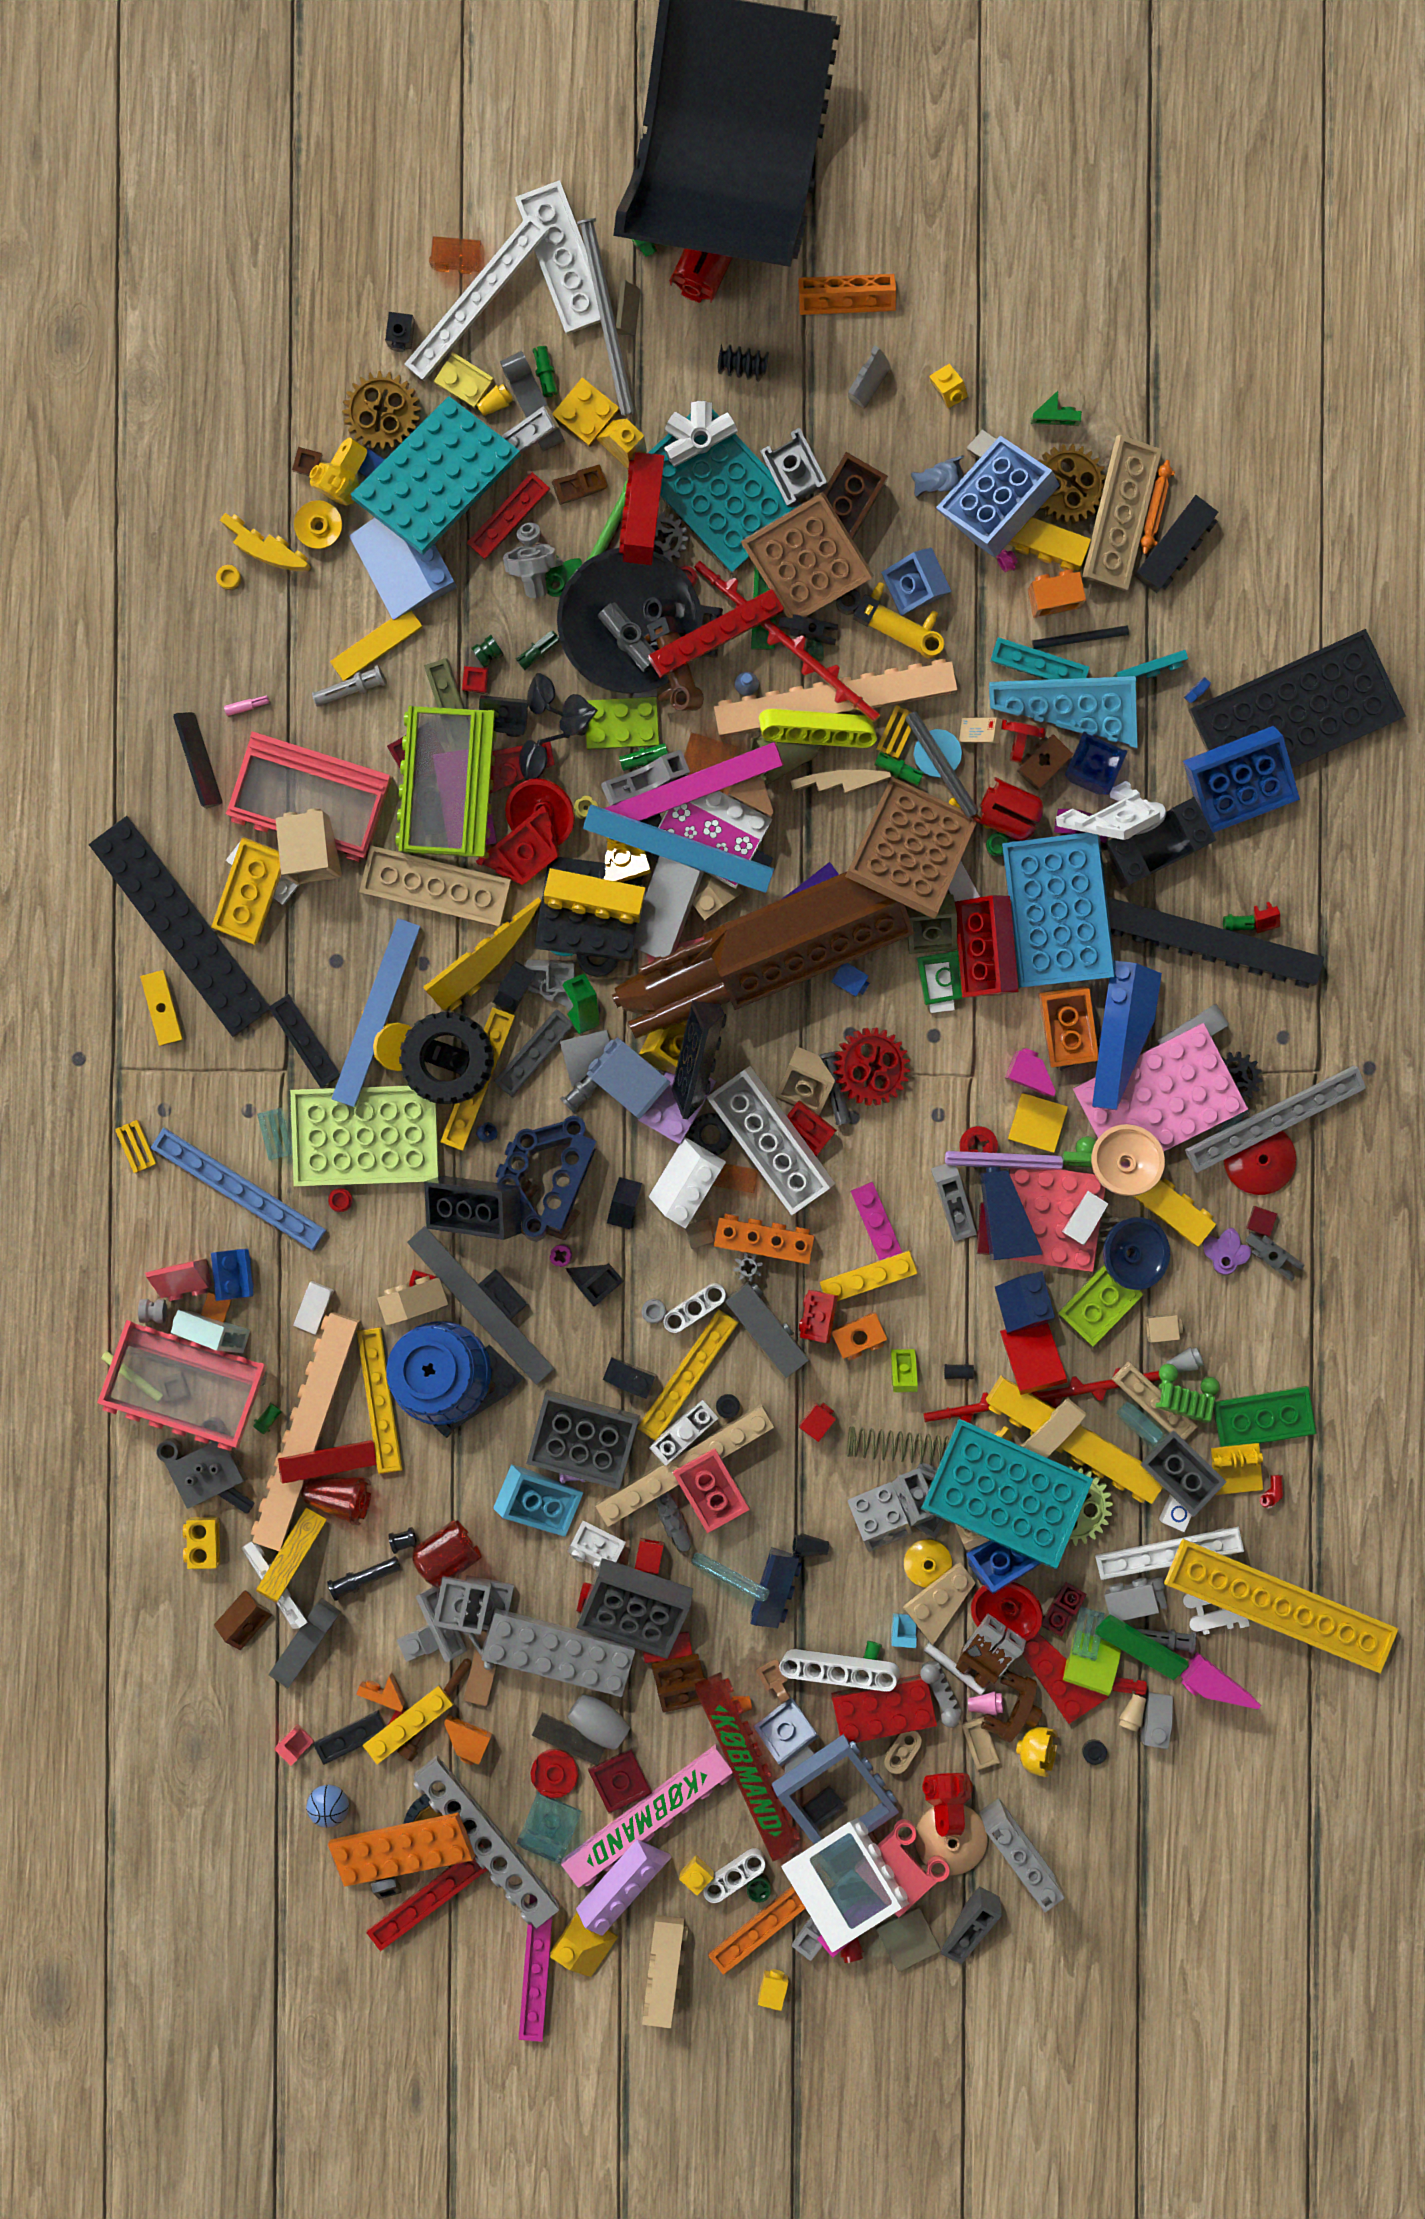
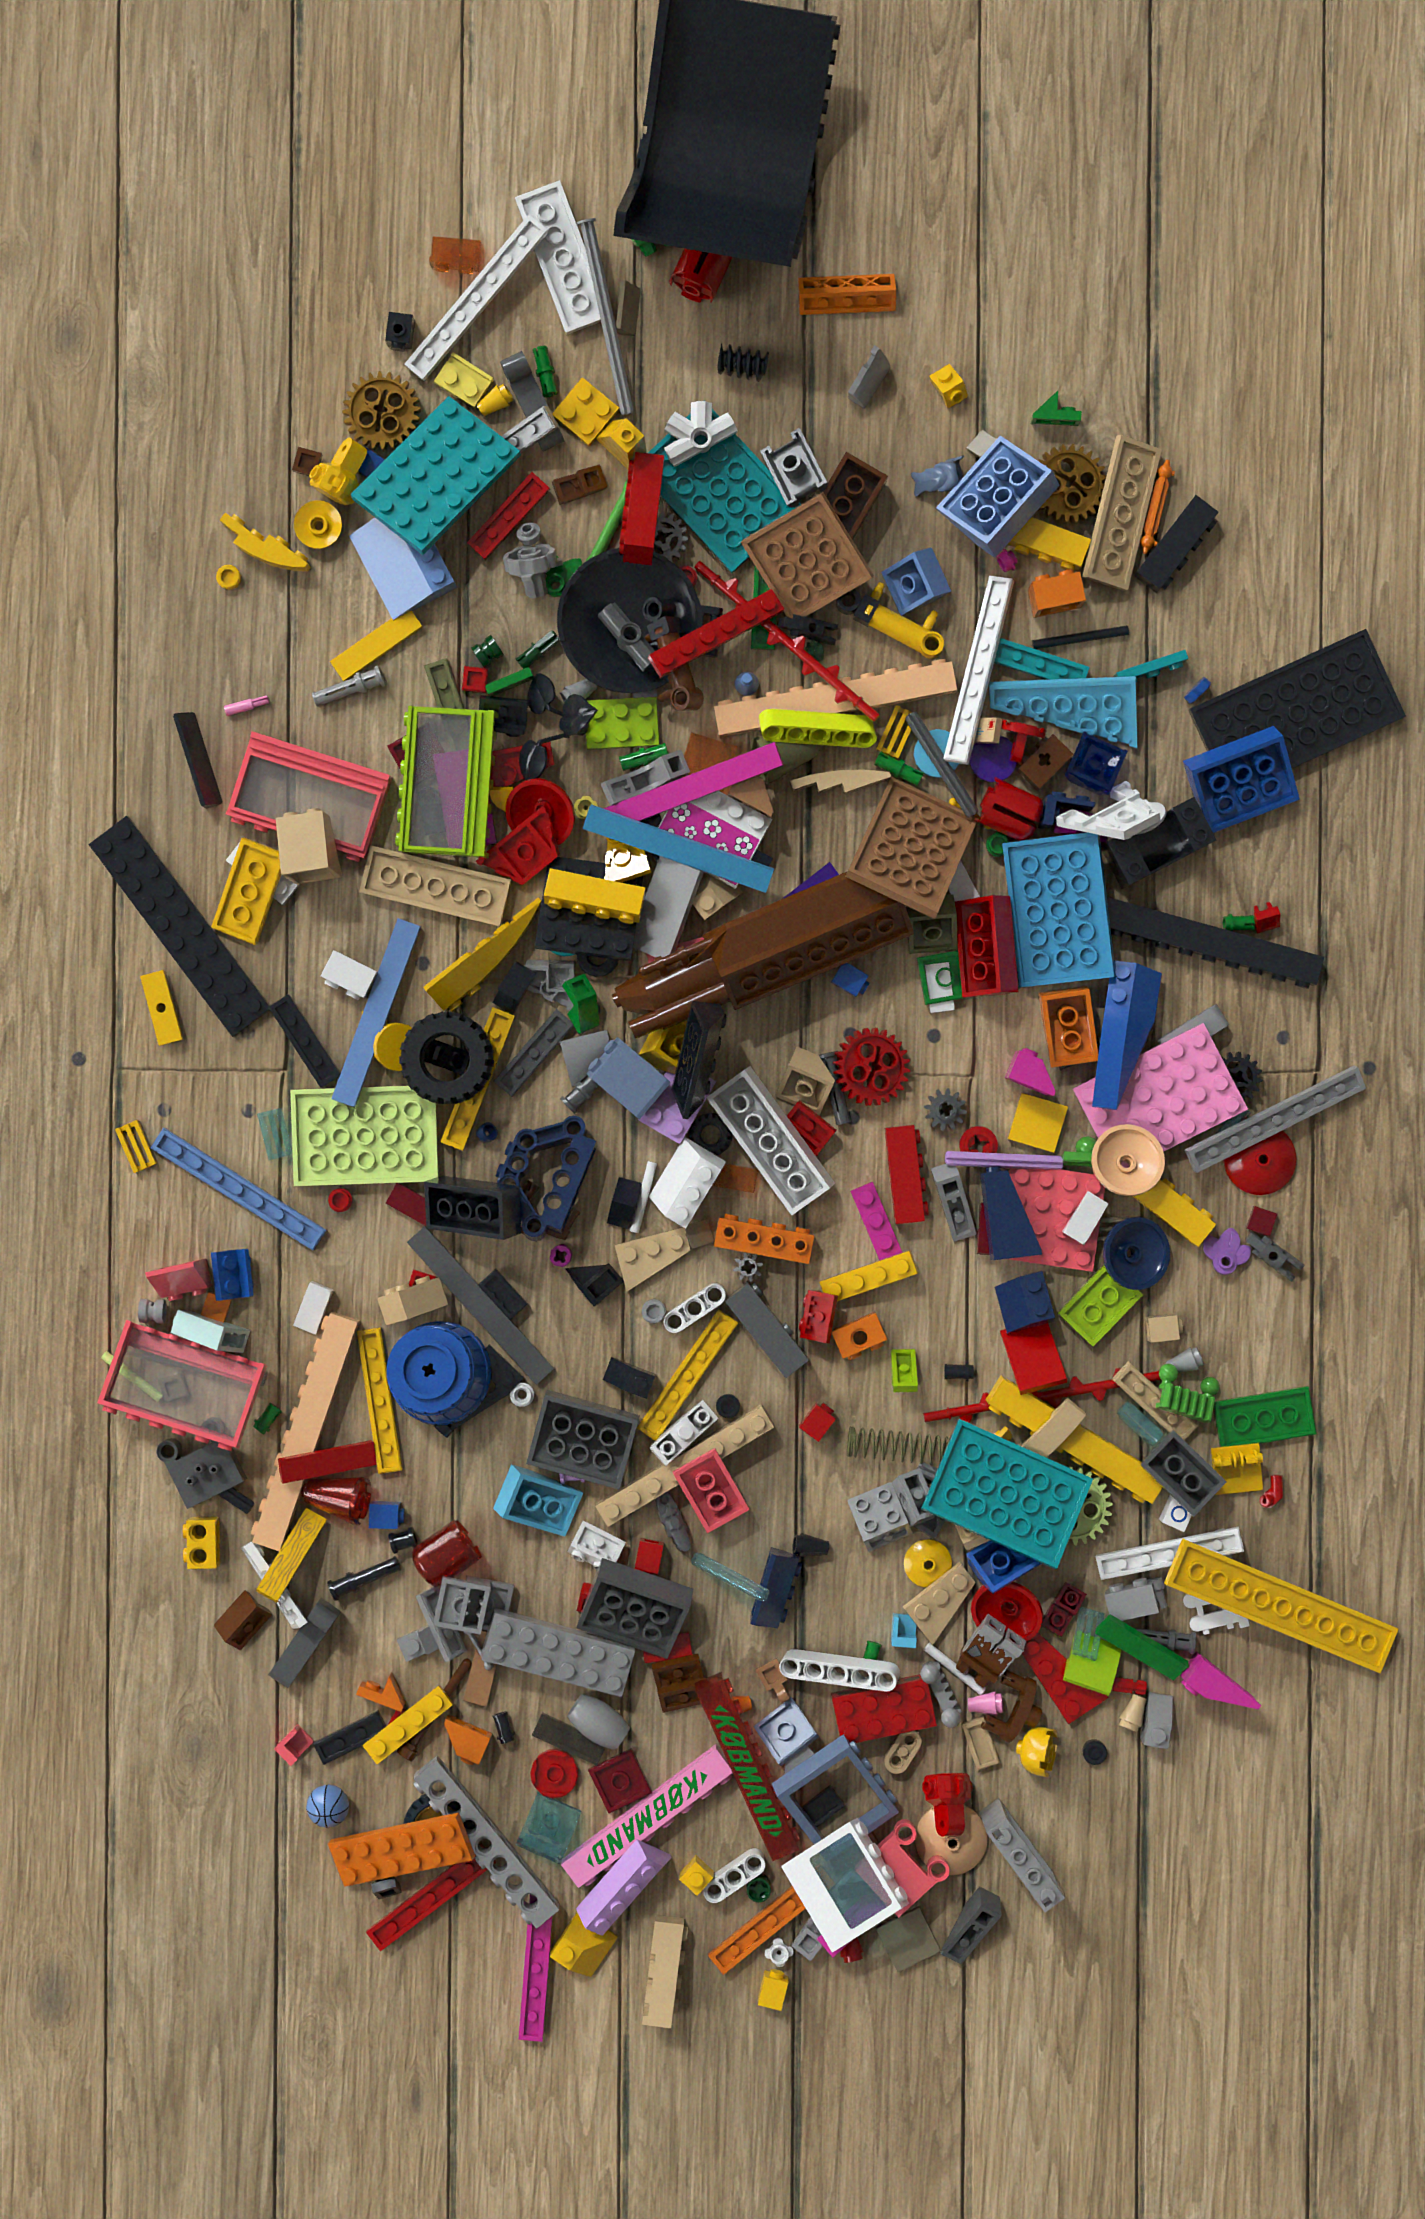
(349, 974): none -> white brick
(386, 1515): none -> blue brick
(408, 1203): none -> dark red tile
(499, 796): none -> yellow tile
(503, 1727): none -> black pin
(509, 682): none -> green tile
(522, 1402): none -> white plate
(581, 688): none -> light grey cone
(643, 1197): none -> white bar
(650, 1254): none -> tan wing
(779, 1959): none -> white plate
(905, 1174): none -> red brick
(953, 1113): none -> dark grey gear
(978, 670): none -> white tile
(992, 760): none -> dark purple tile
(1058, 799): none -> dark blue bracket

